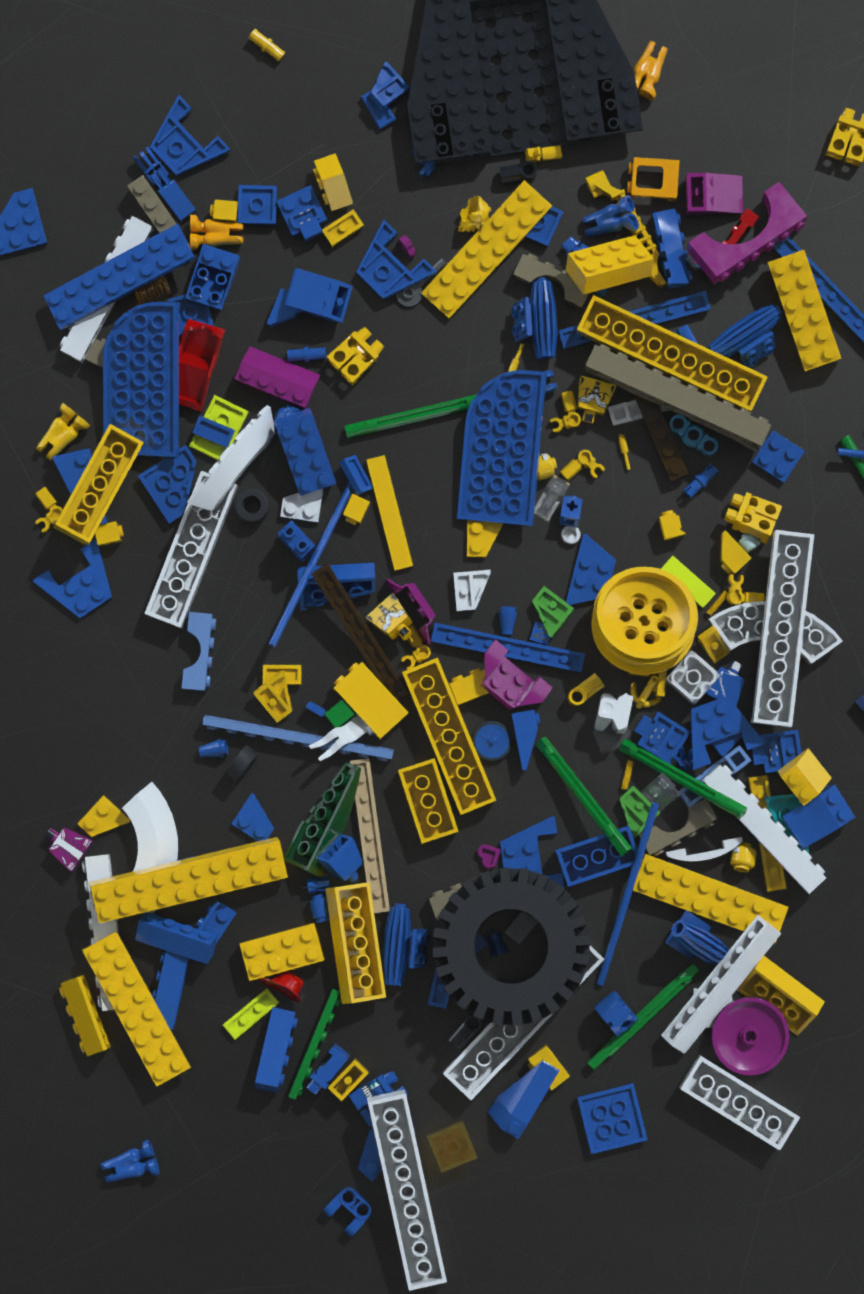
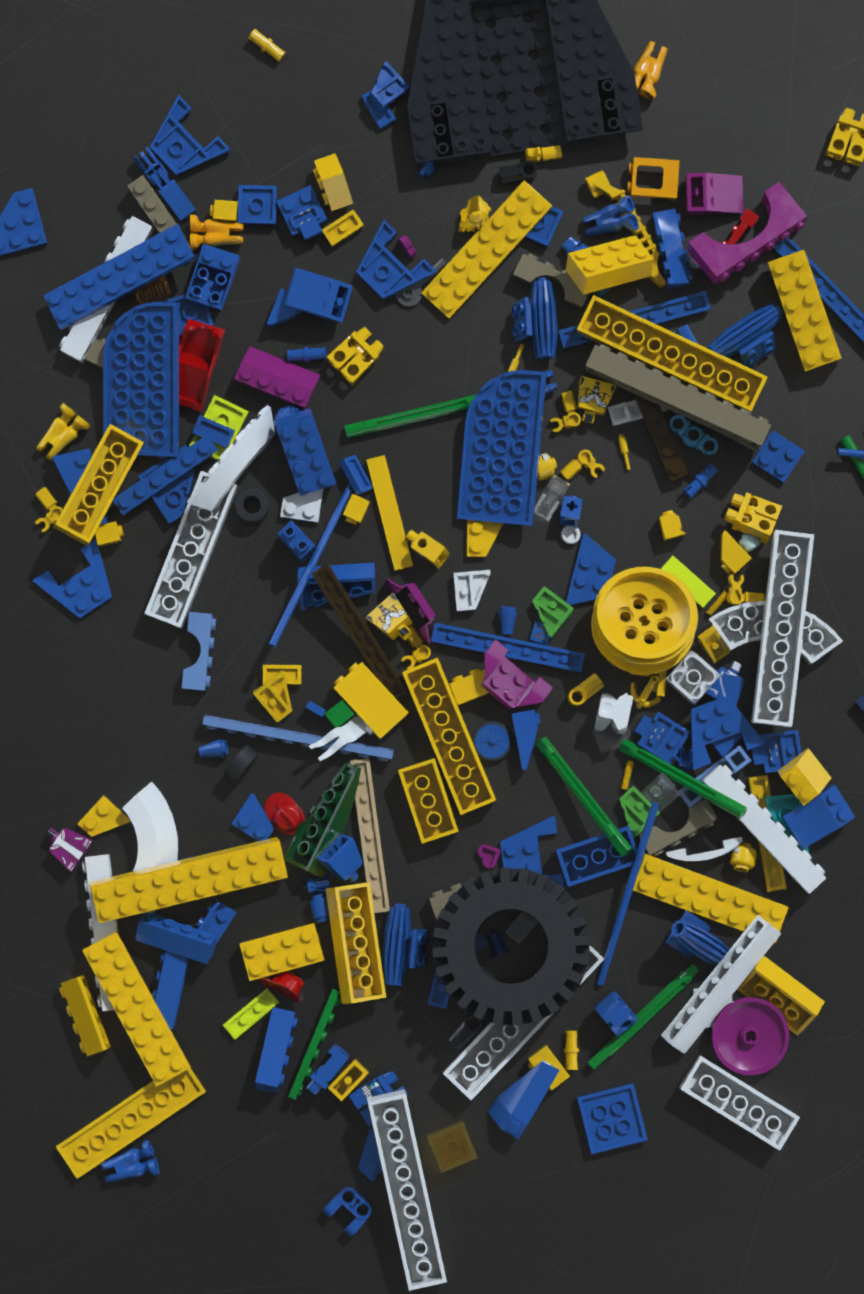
(128, 1121): none -> yellow plate
(165, 475): none -> blue plate
(284, 813): none -> red piece
(432, 552): none -> yellow torso
(571, 1050): none -> yellow pin

